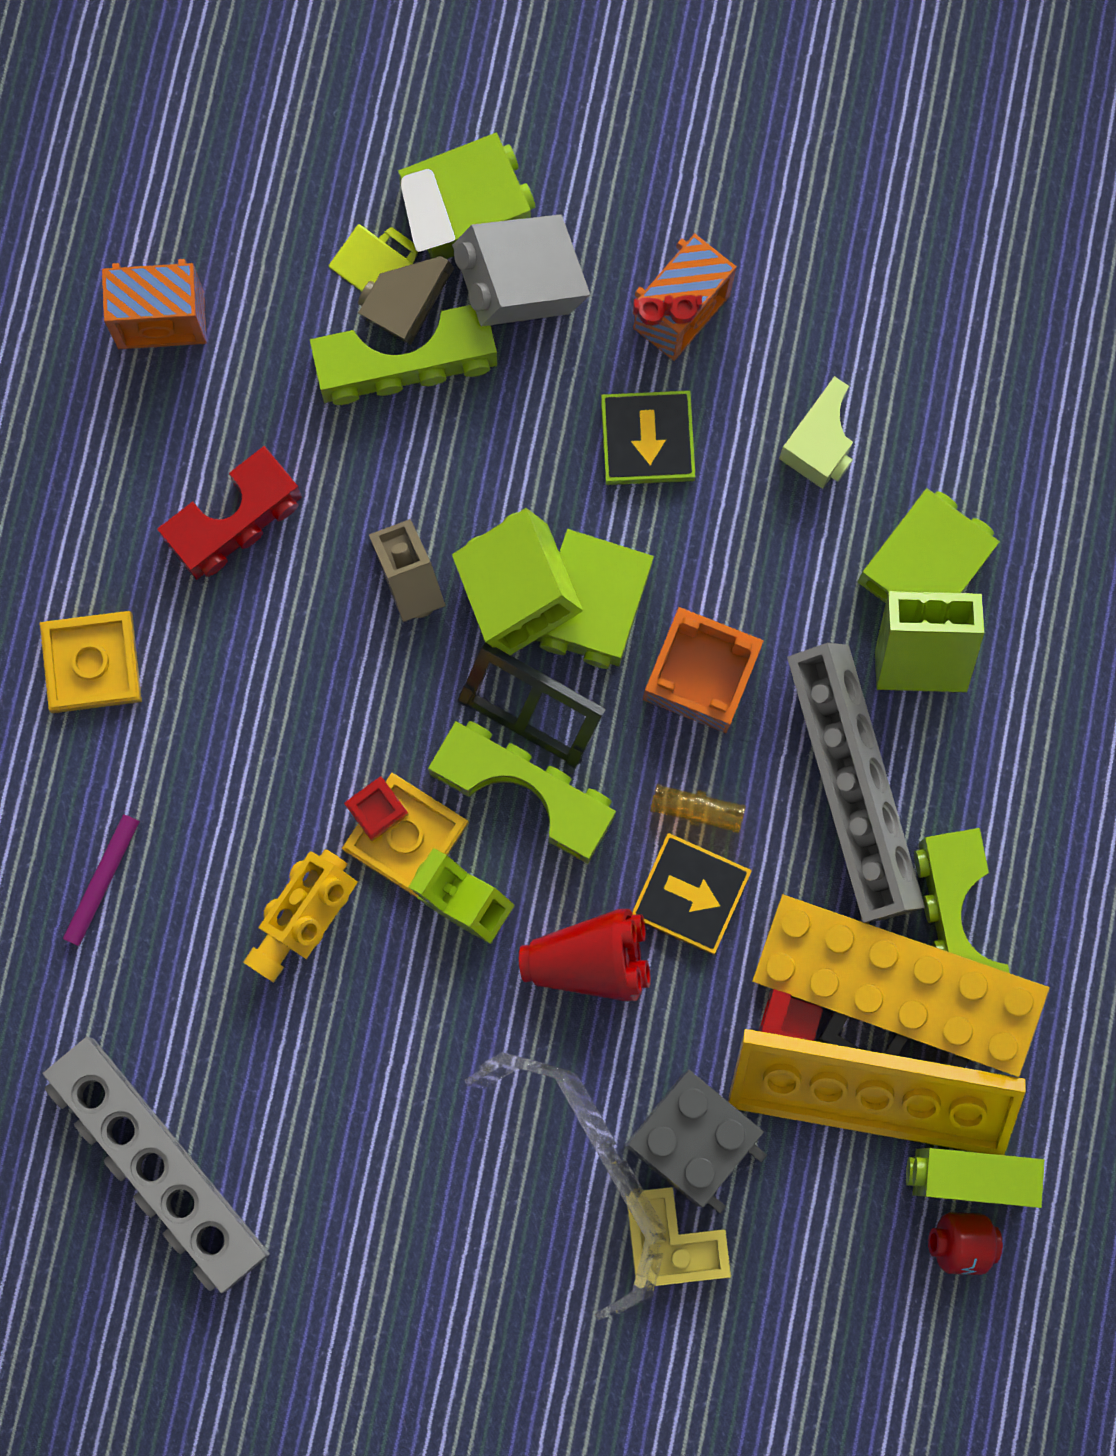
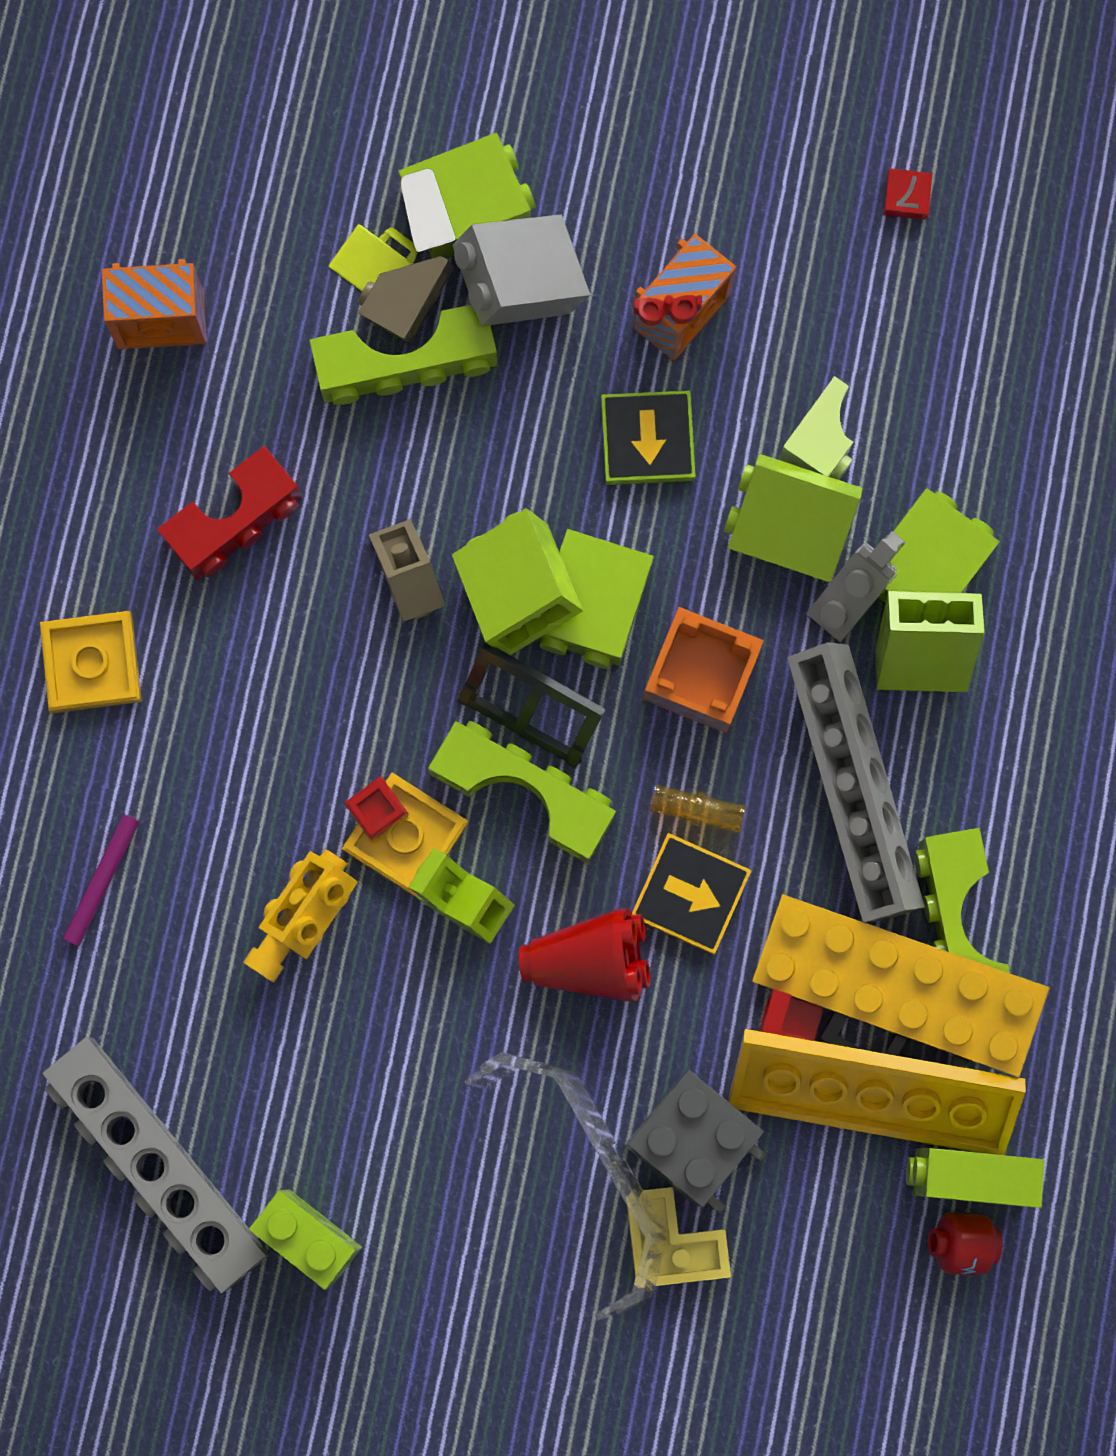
(305, 1238): none -> lime brick
(792, 517): none -> lime brick
(856, 587): none -> light grey hinge
(907, 194): none -> red tile

